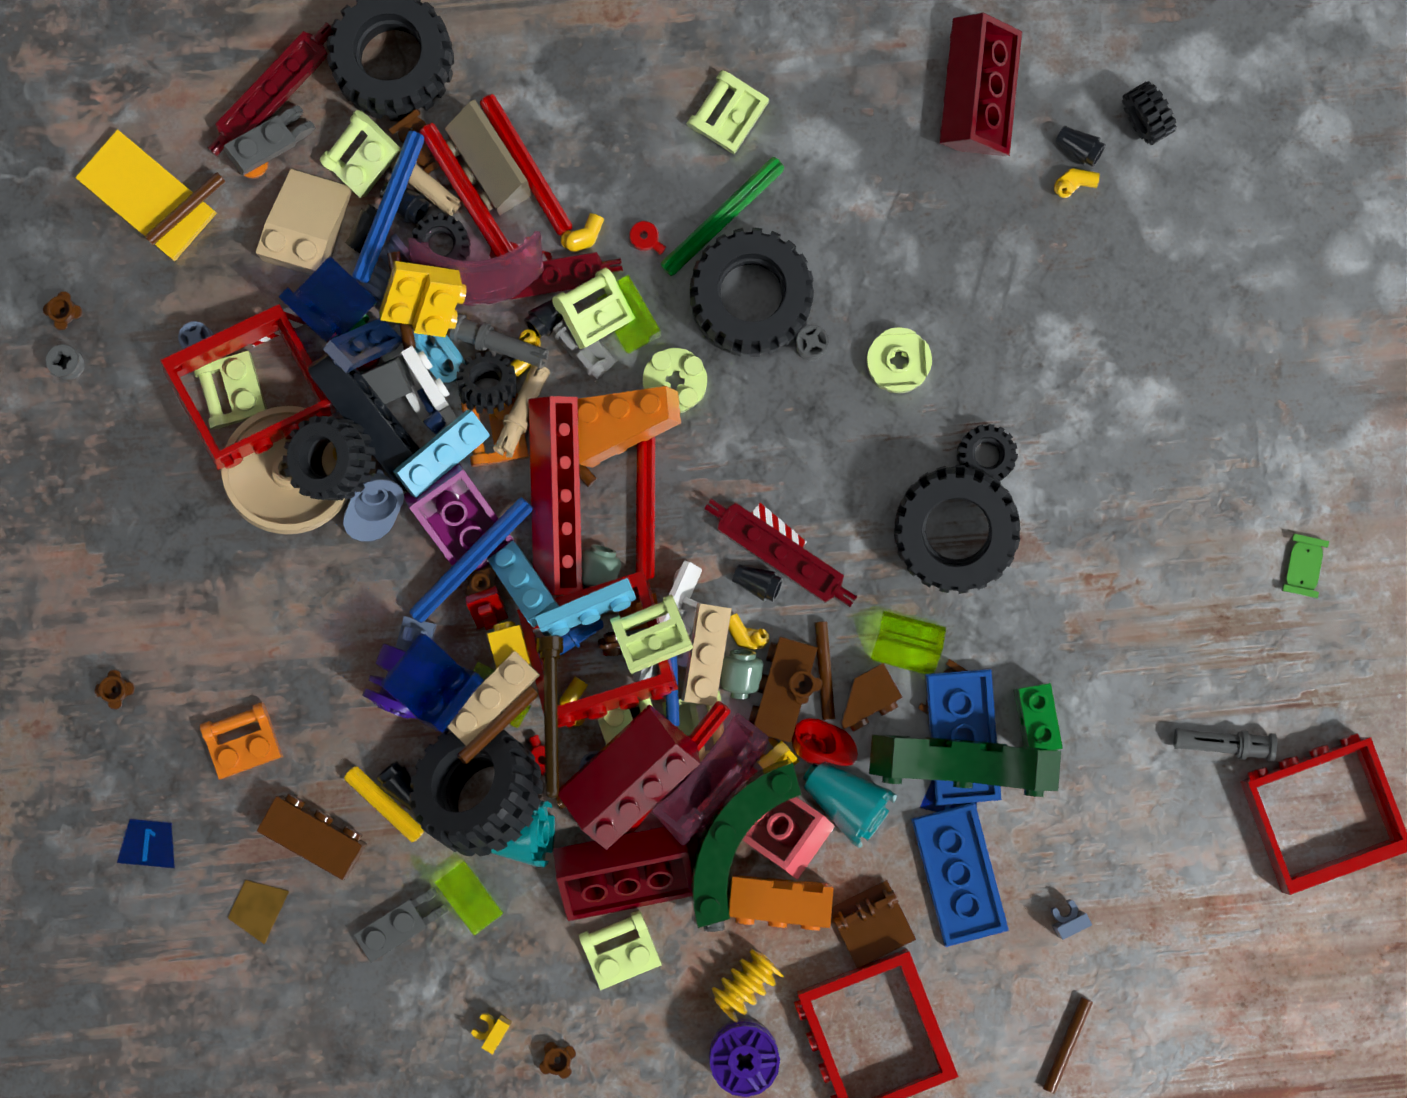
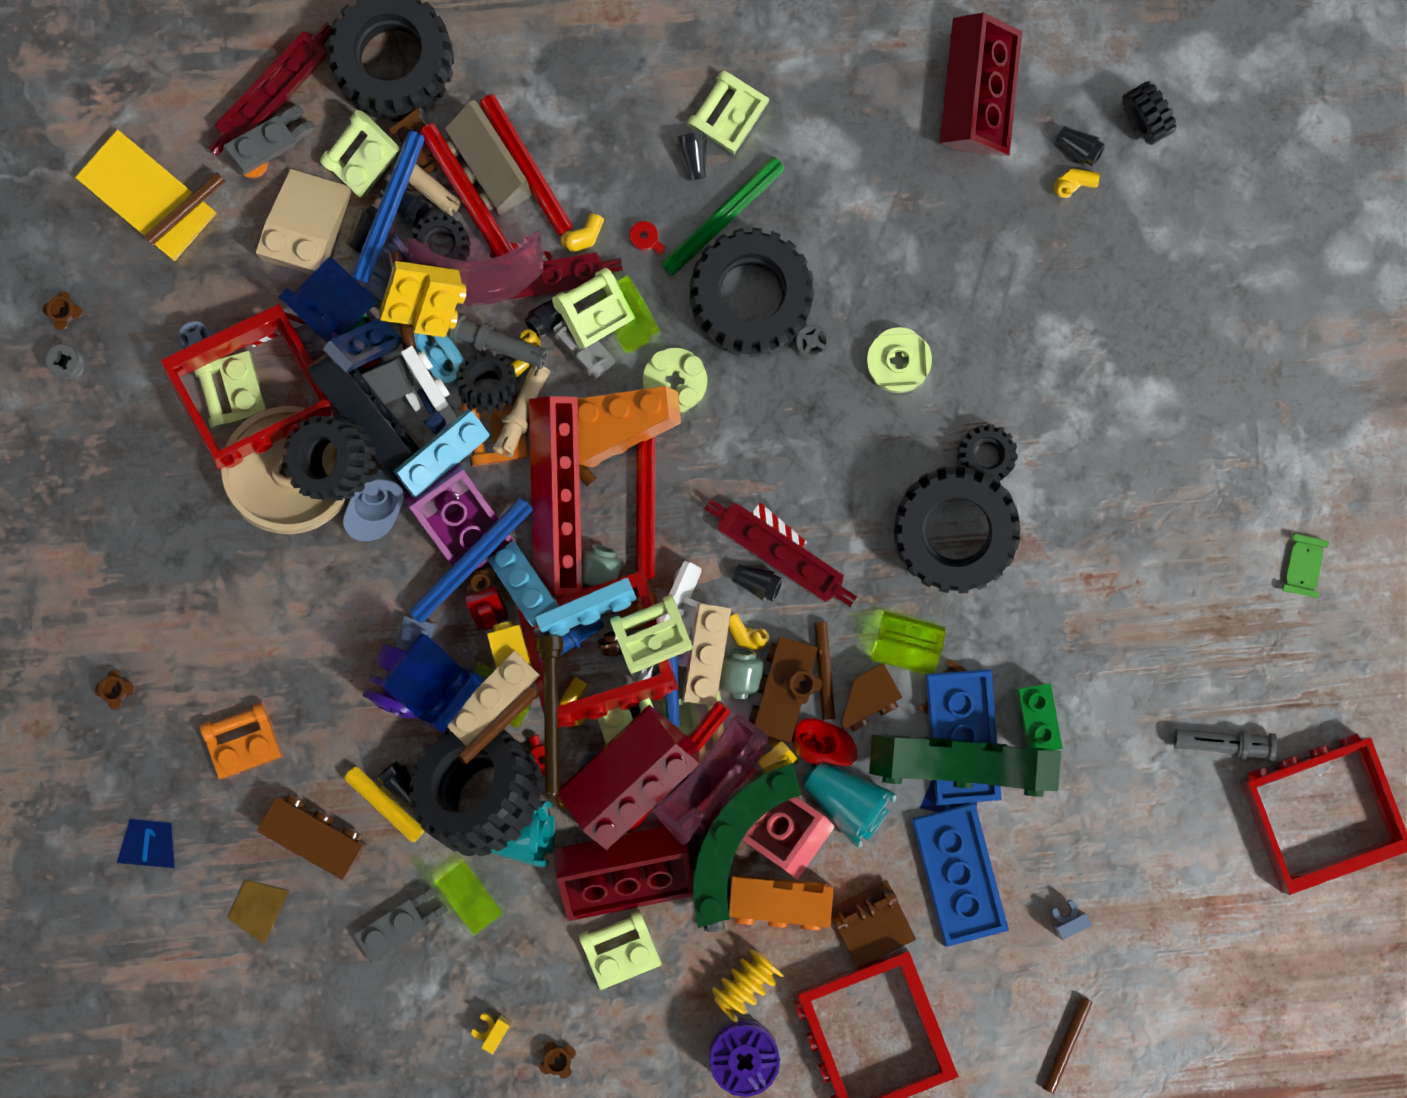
(693, 153): none -> black cone

